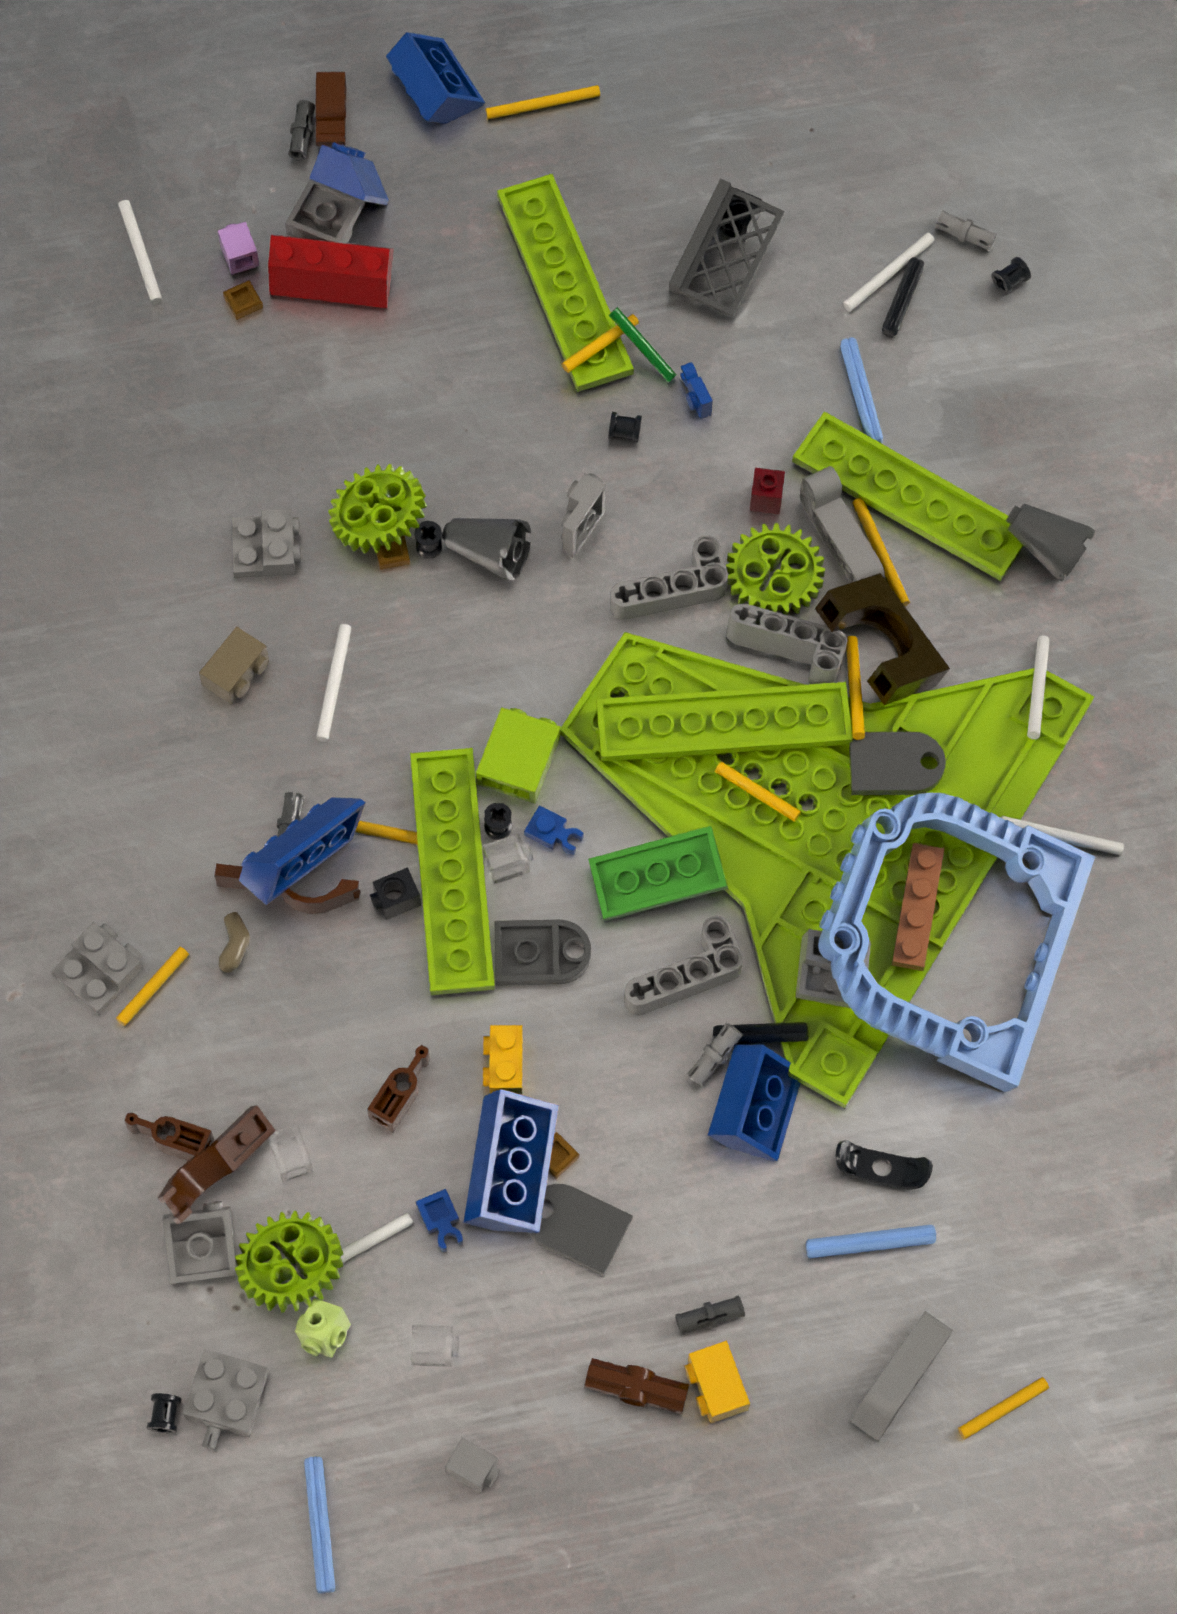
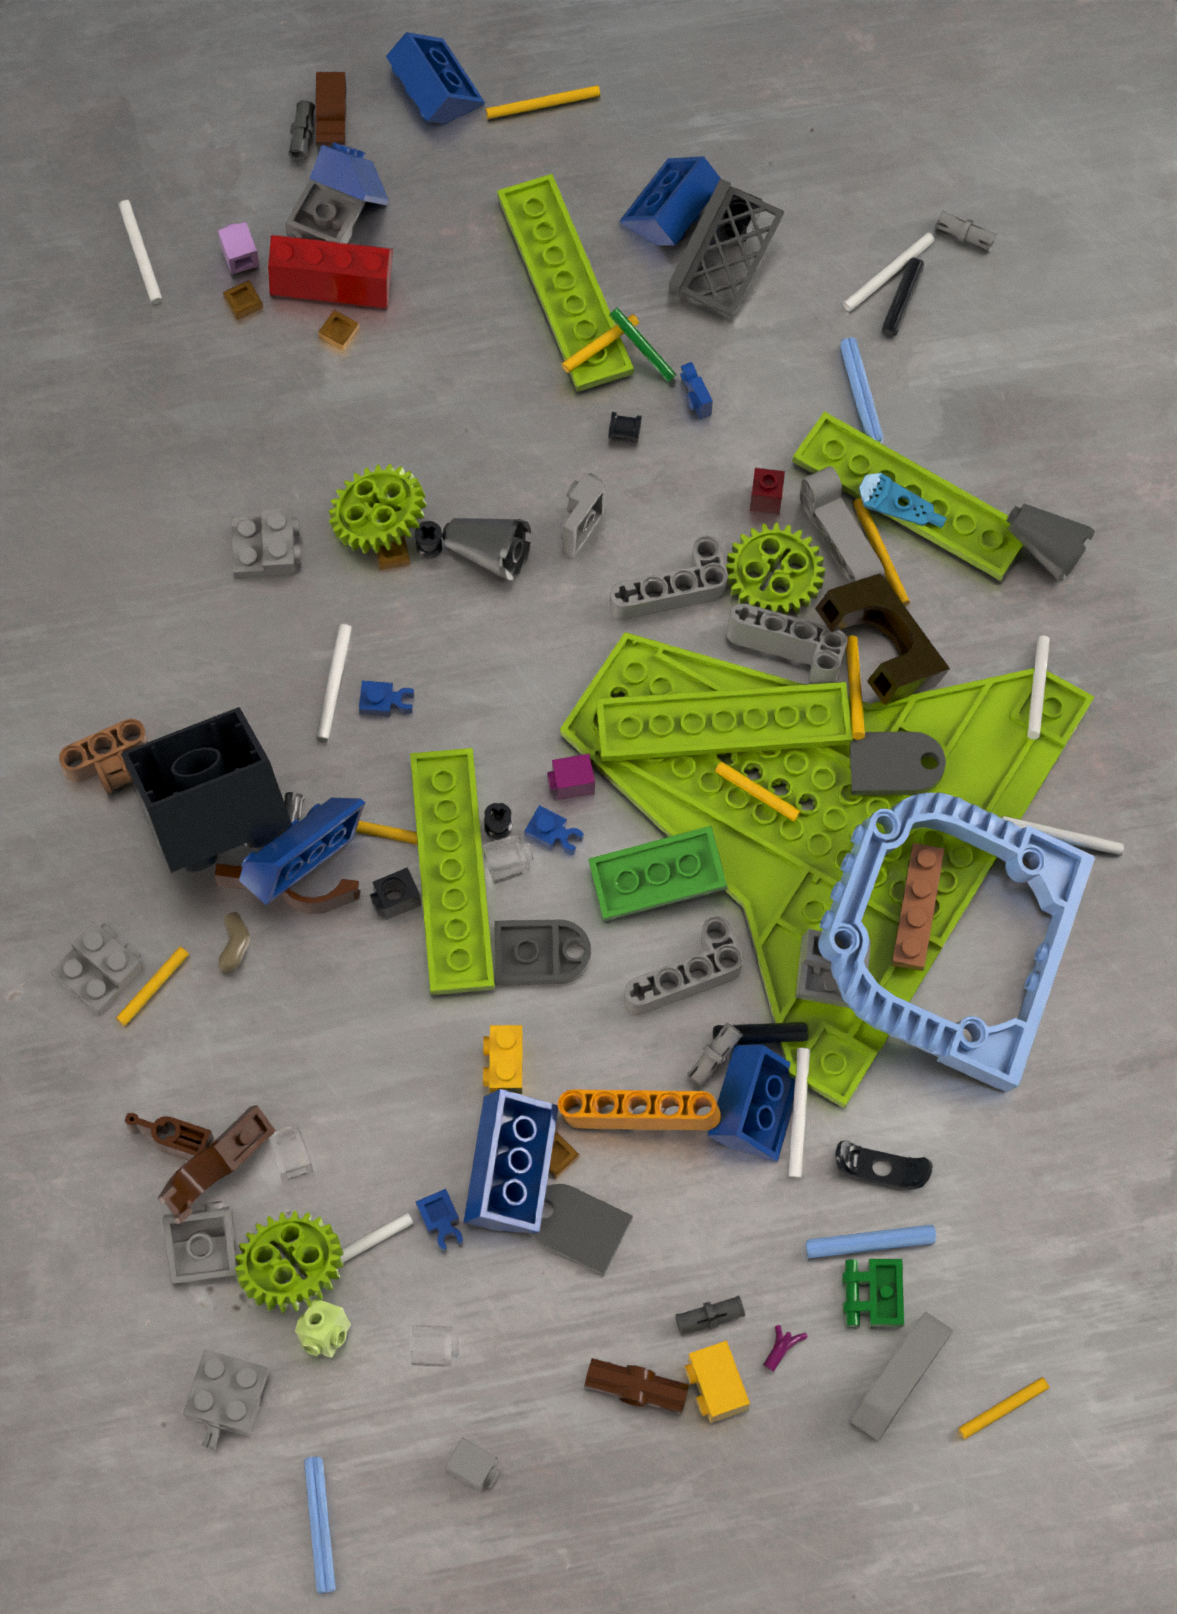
(107, 766): none -> medium nougat beam
(170, 1403): black bush -> none
(207, 791): none -> black brick
(234, 665): dark tan brick -> none
(338, 330): none -> pearl gold tile
(379, 698): none -> blue plate
(392, 1104): reddish brown piece -> none
(518, 754): lime brick -> none
(572, 777): none -> magenta brick
(627, 1100): none -> light orange beam
(672, 200): none -> blue slope
(781, 1346): none -> magenta bar
(799, 1114): none -> white bar
(885, 1293): none -> green plate
(888, 501): none -> dark azure piece
(1011, 275): black bush -> none

